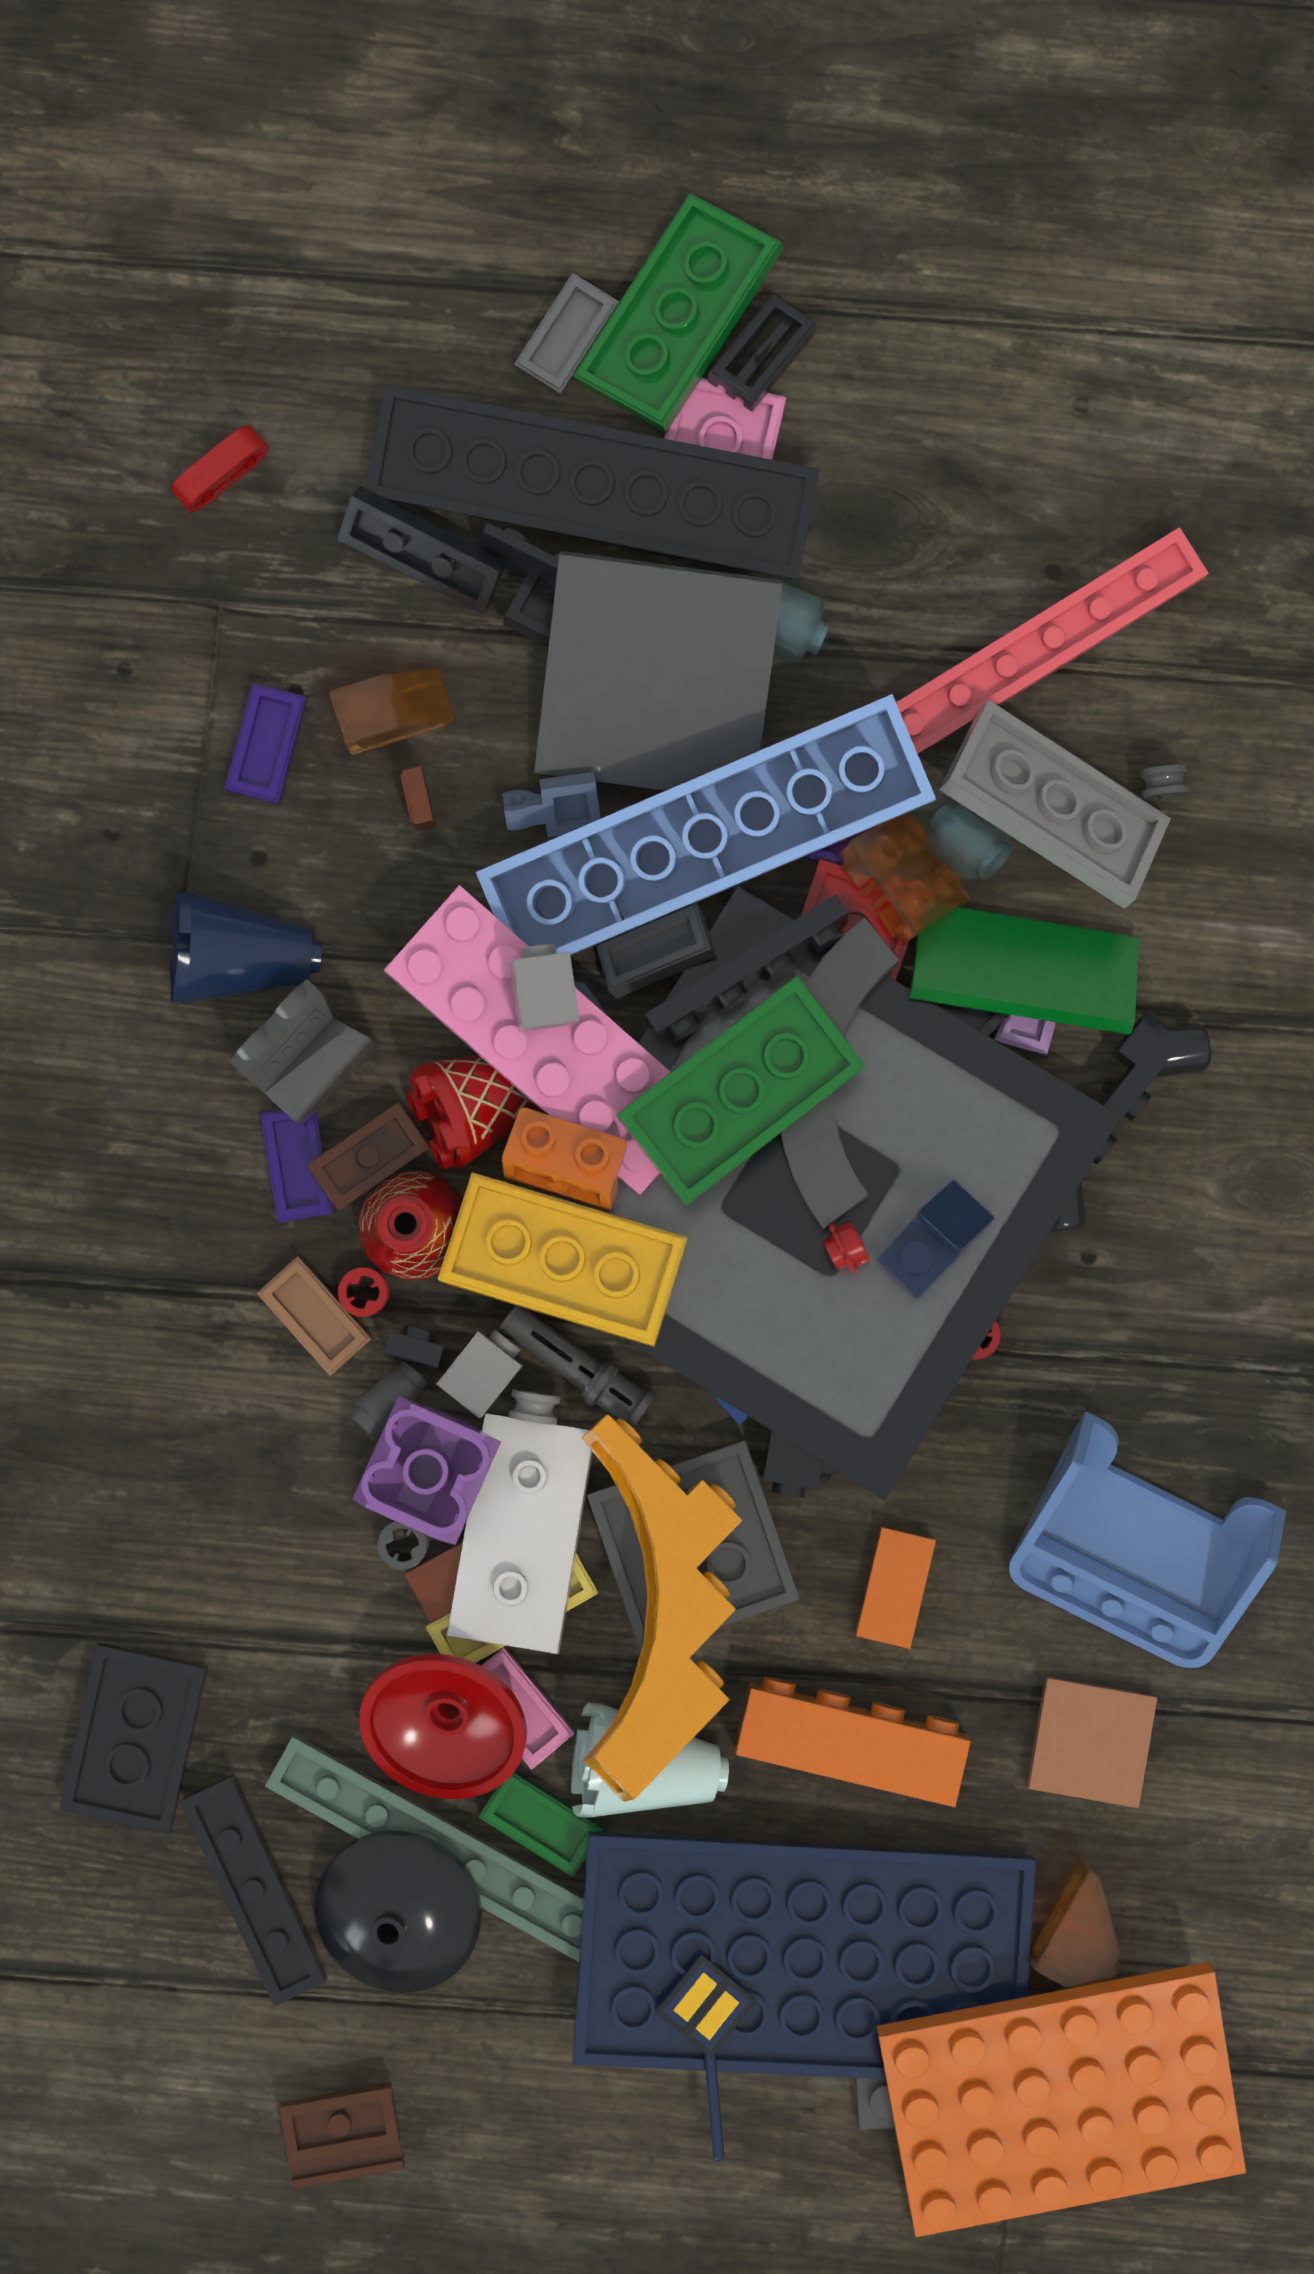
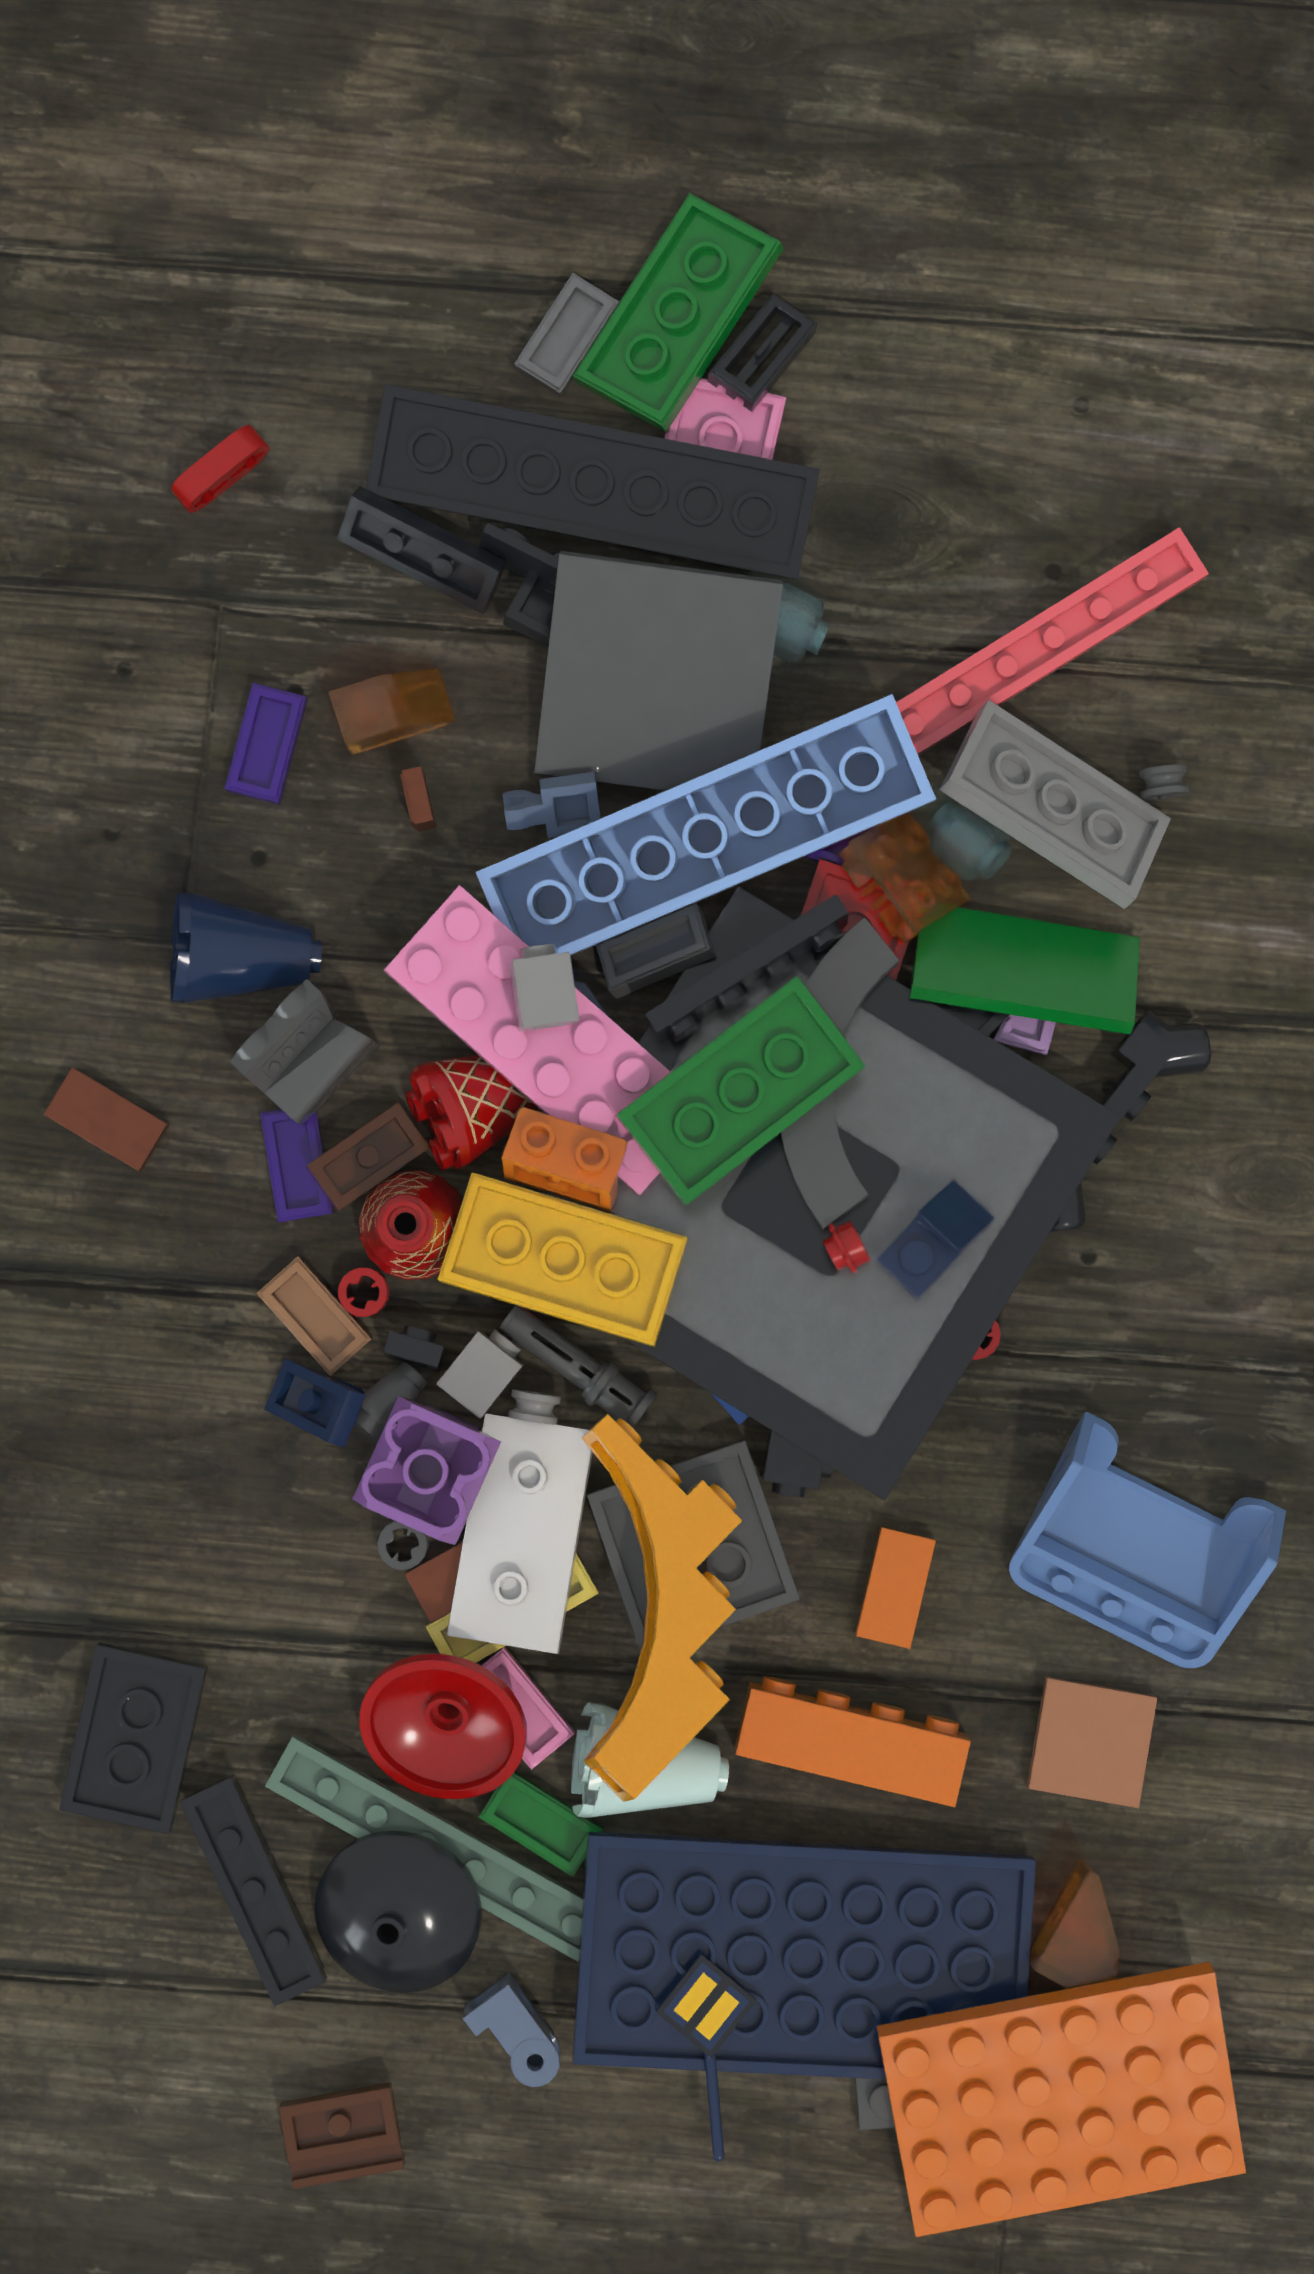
(106, 1119): none -> copper tile
(315, 1402): none -> dark blue slope
(518, 2029): none -> sand blue leg

